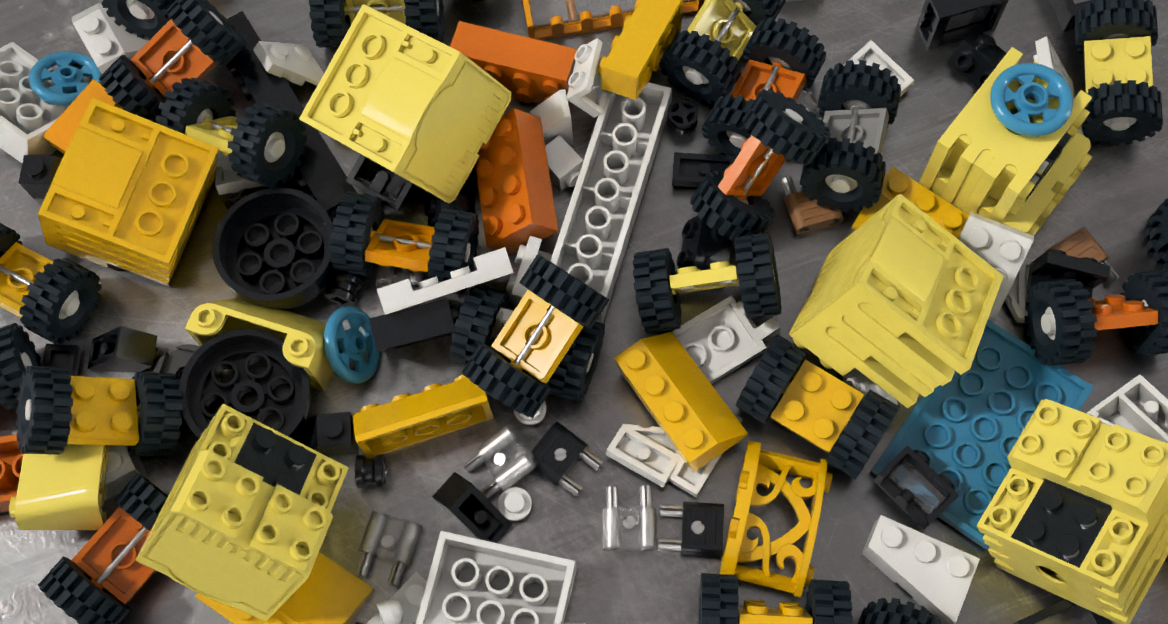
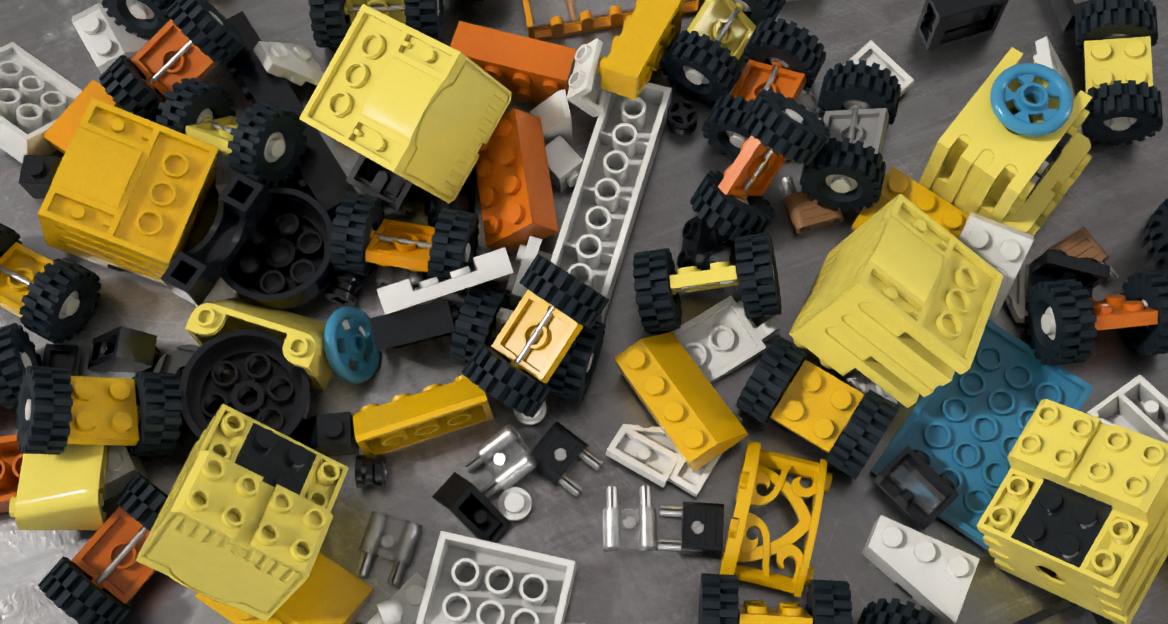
(64, 78): dark azure plate -> none
(239, 212): none -> black arch
(691, 168): black plate -> none
(976, 57): black bracket -> none

